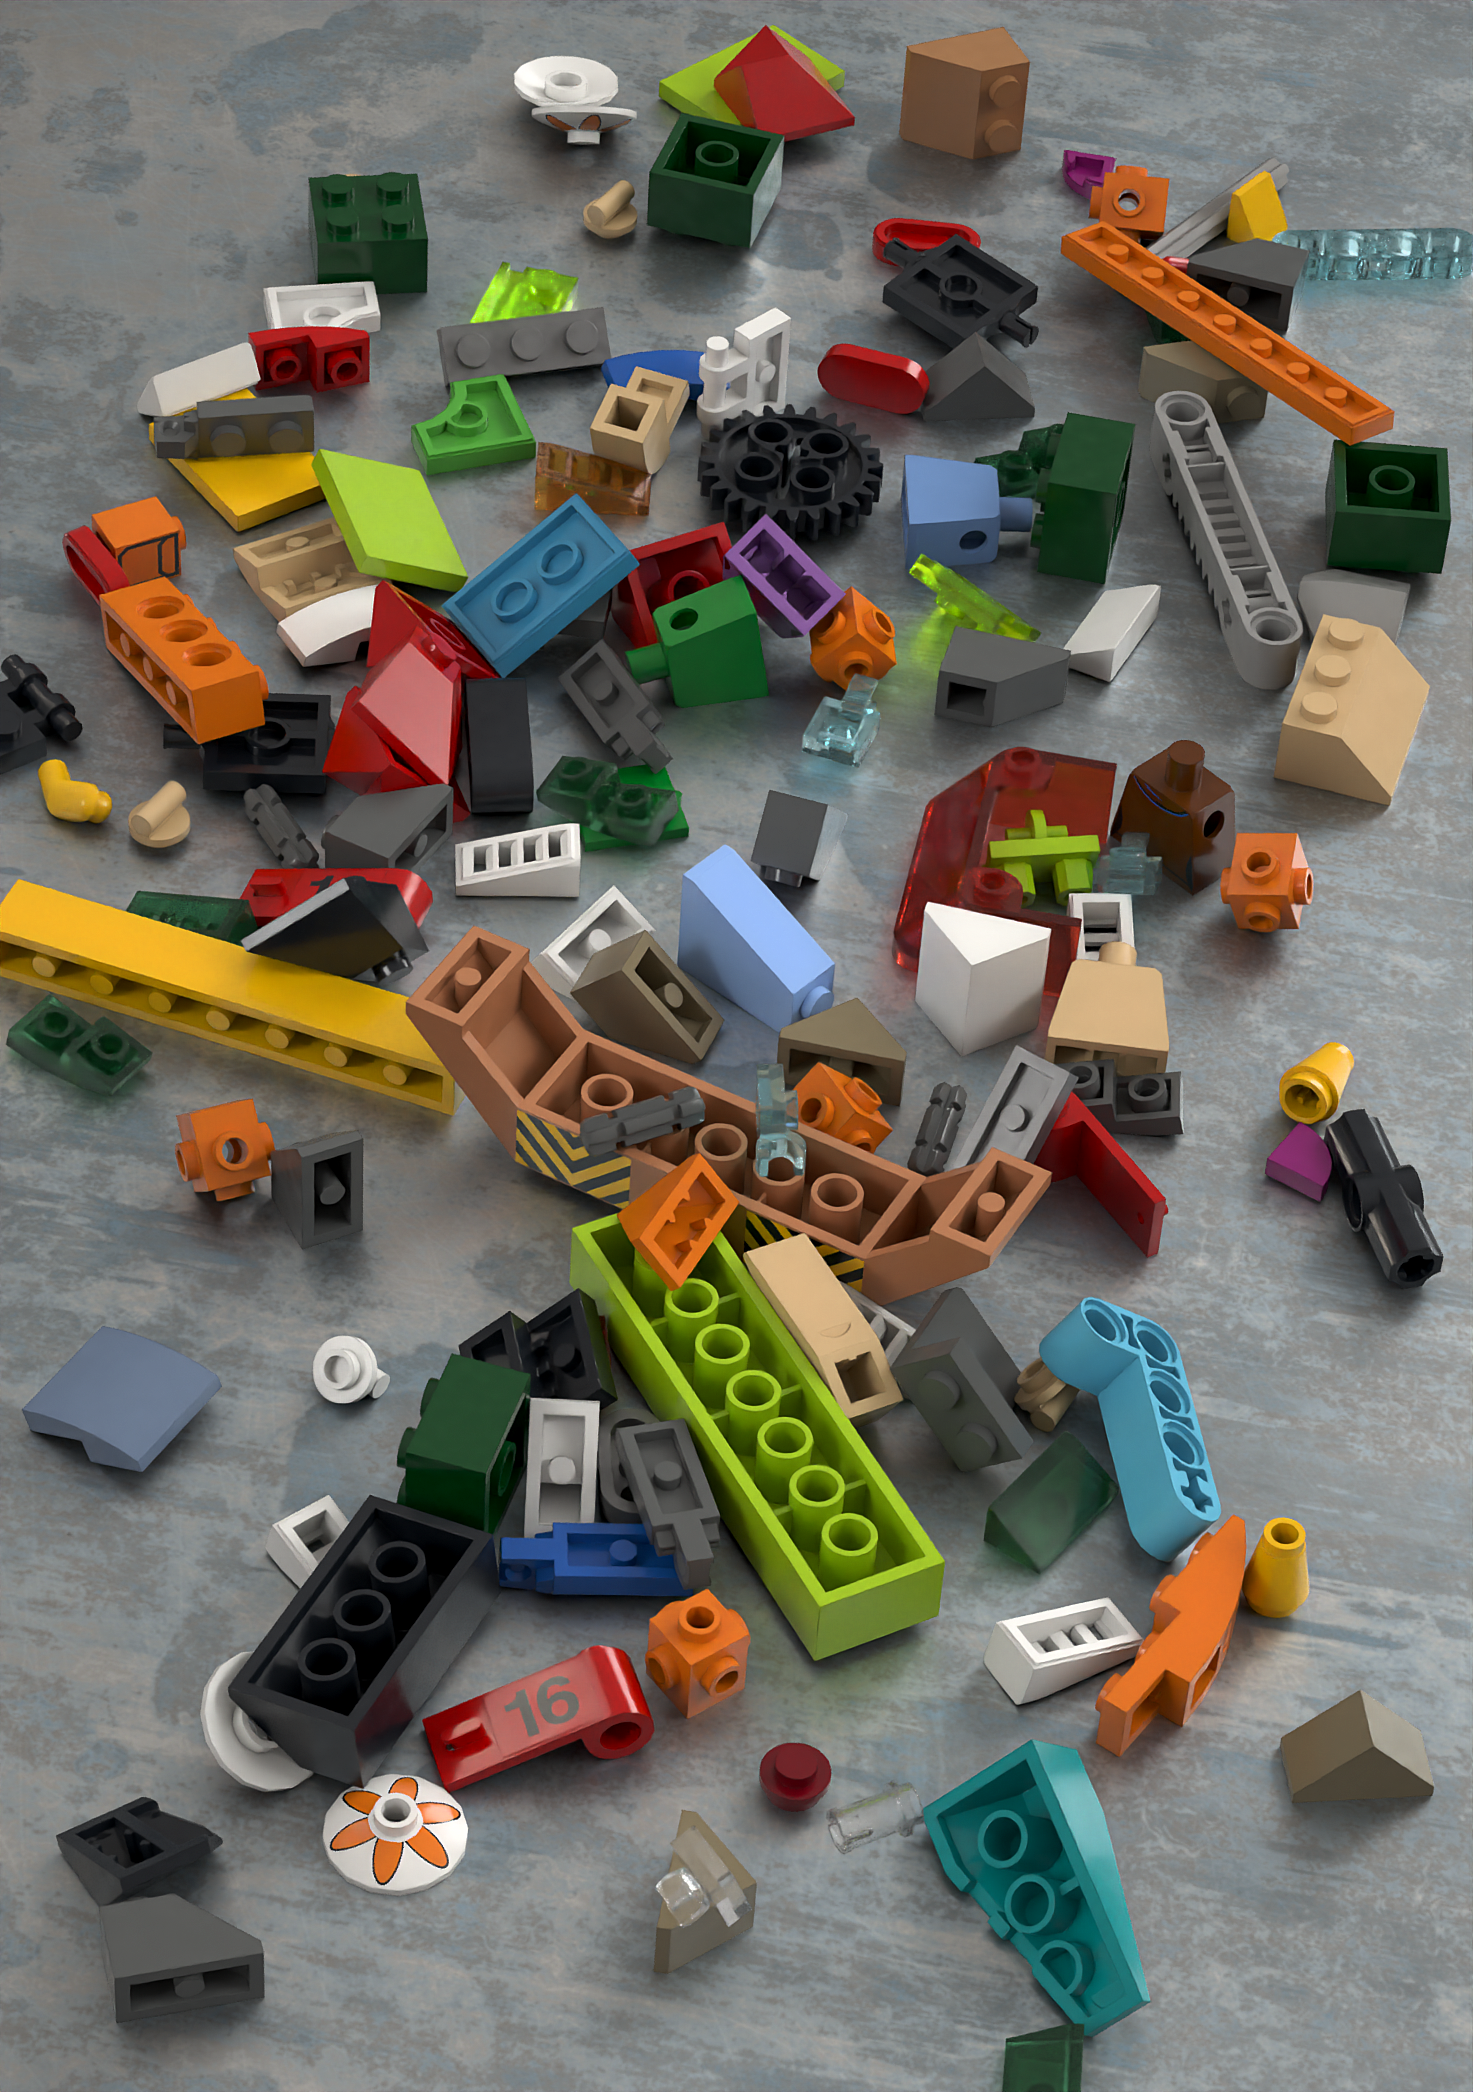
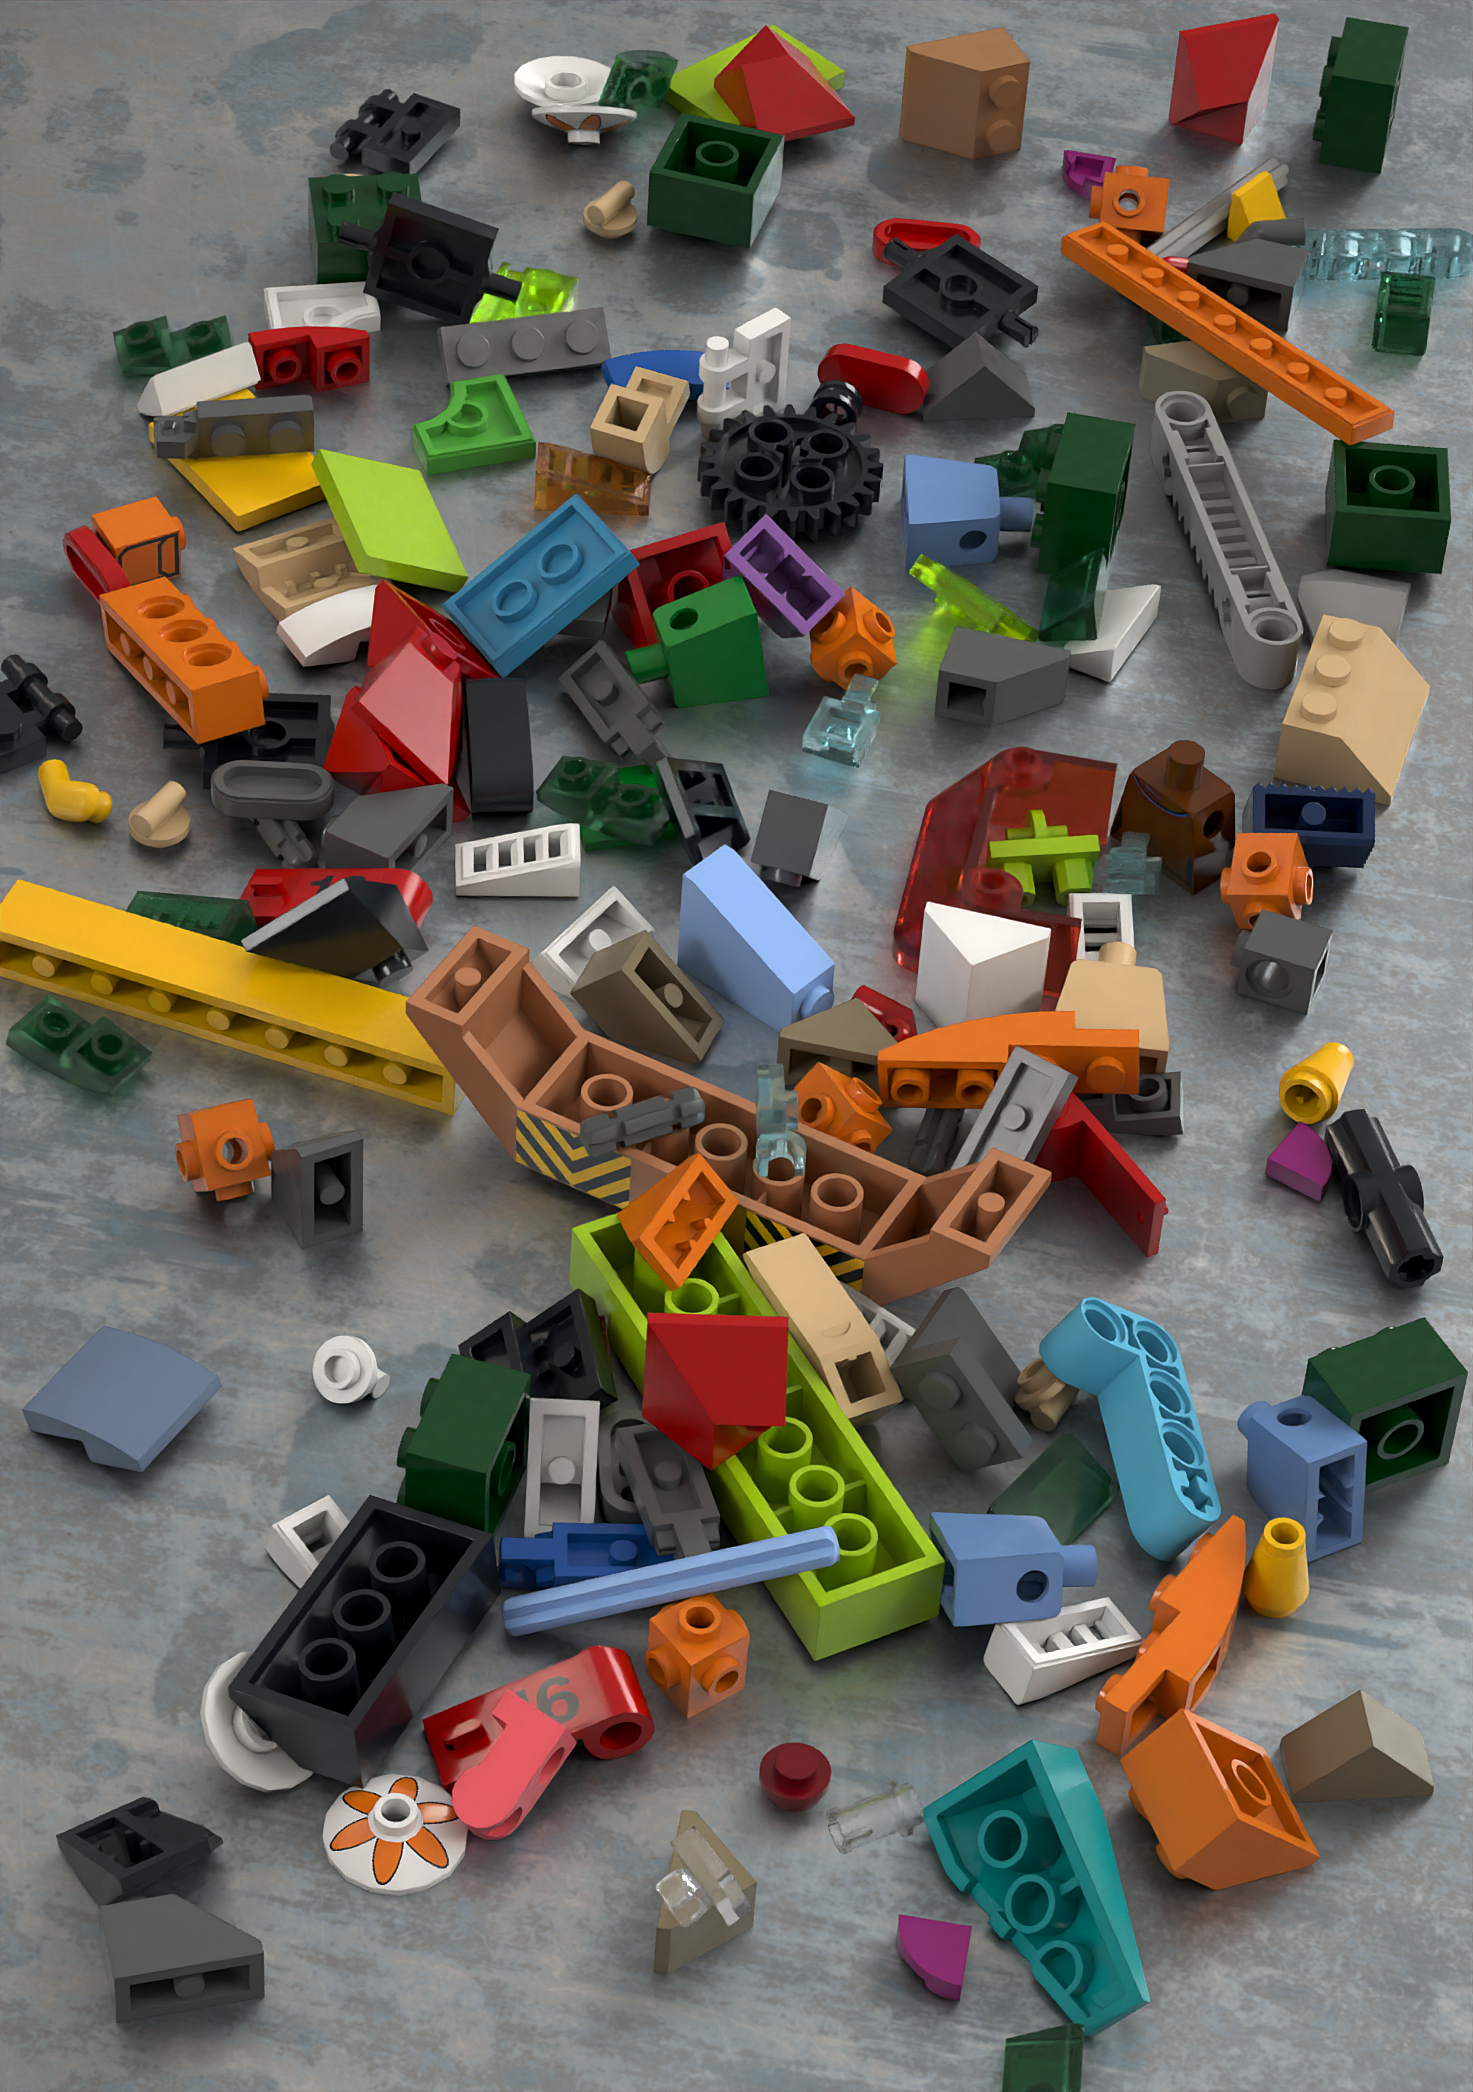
(154, 348): none -> clear green slope
(272, 790): none -> dark grey tile
(395, 133): none -> black plate
(430, 260): none -> black plate
(515, 1771): none -> coral leg
(638, 80): none -> clear green slope
(671, 1581): none -> light blue axle
(700, 806): none -> black slope
(715, 1380): none -> red slope
(839, 394): none -> black bush
(891, 1014): none -> red arm
(935, 1952): none -> magenta tile
(964, 1060): none -> orange slope
(1005, 1567): none -> medium blue torso
(1075, 600): none -> clear green slope
(1215, 1804): none -> orange slope
(1224, 77): none -> red slope
(1282, 231): none -> dark grey arm
(1282, 961): none -> dark grey brick
(1307, 1470): none -> medium blue torso
(1330, 824): none -> dark blue brick
(1360, 94): none -> dark green brick
(1395, 1392): none -> dark green brick
(1403, 313): none -> clear green slope

